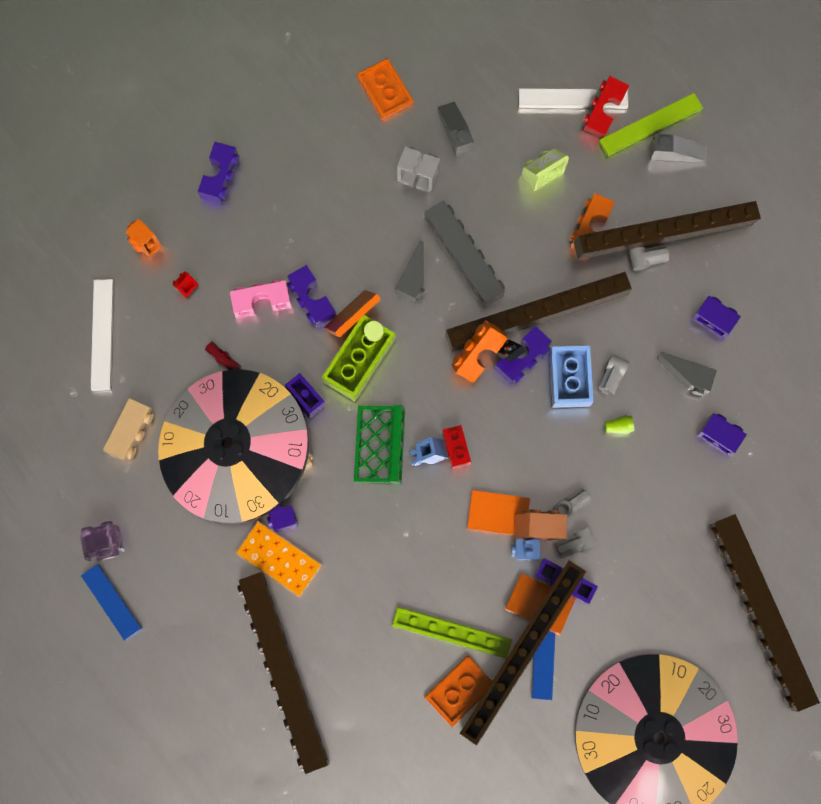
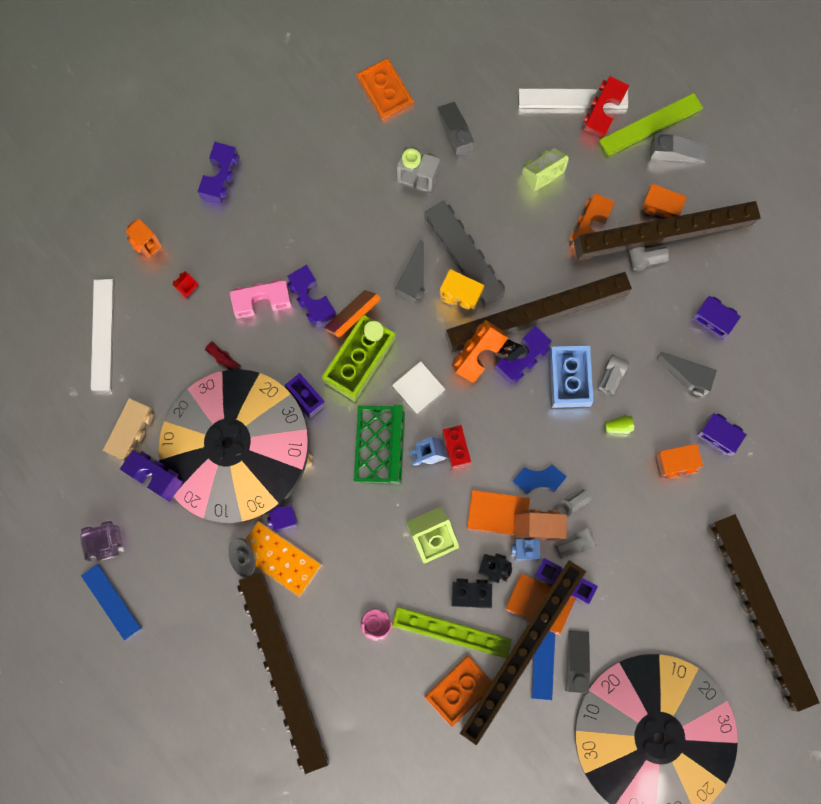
(162, 482): none -> dark purple arch
(242, 557): none -> dark grey dish
(375, 624): none -> bright pink hair
(411, 158): none -> yellowish green tile
(418, 388): none -> white tile
(432, 534): none -> yellowish green slope
(461, 289): none -> yellow brick
(471, 594): none -> black brick
(495, 567): none -> black brick
(529, 480): none -> blue tile
(578, 662): none -> dark grey slope
(663, 202): none -> orange brick
(679, 460): none -> orange brick

